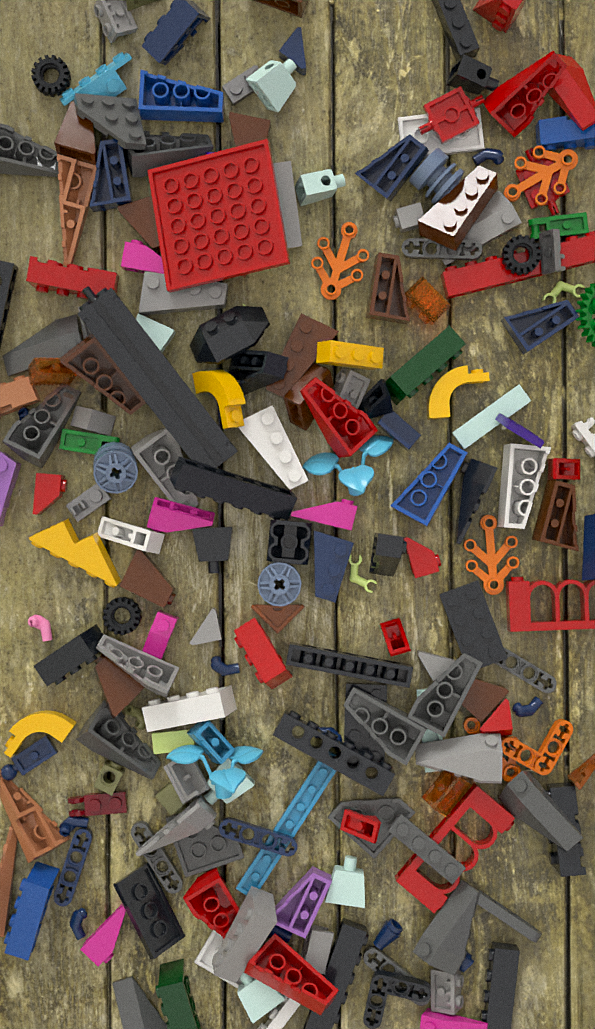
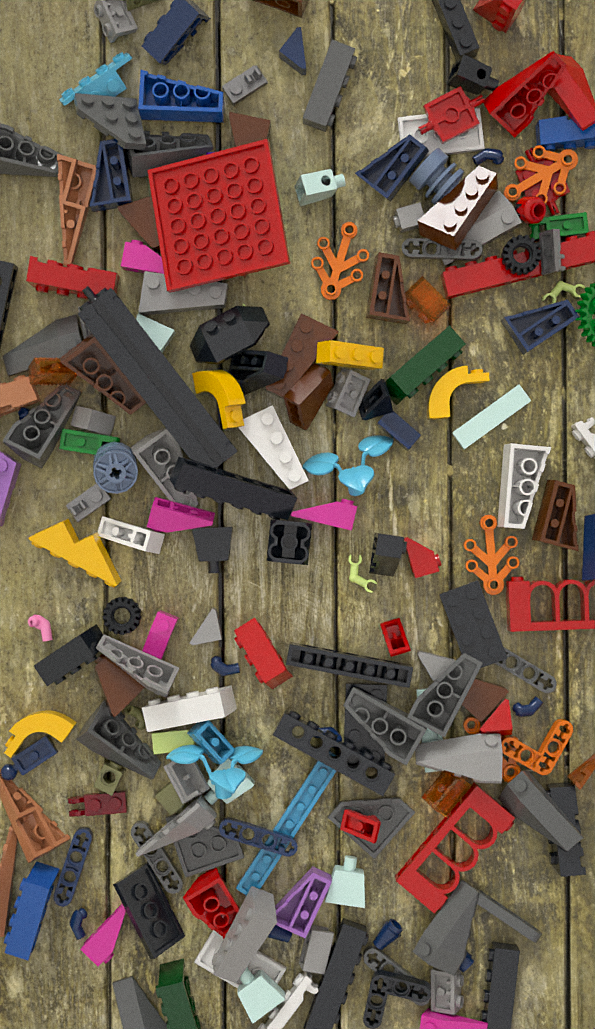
(42, 67): black tyre -> none
(48, 490): red slope -> none
(71, 823): dark blue arm -> none
(76, 137): slope -> none
(147, 580): reddish brown slope -> none
(273, 83): light aqua torso -> none
(277, 616): dark orange tile -> none
(279, 596): sand blue wheel -> none
(288, 203): light grey wedge -> none
(291, 975): red wedge -> none
(329, 85): none -> dark grey brick
(330, 563): dark blue wedge -> none
(338, 420): red wedge -> none
(426, 848): dark grey plate -> none
(431, 485): blue wedge -> none
(474, 482): black wedge -> none
(520, 430): dark purple tile -> none
(530, 209): none -> red head
(563, 469): red slope -> none

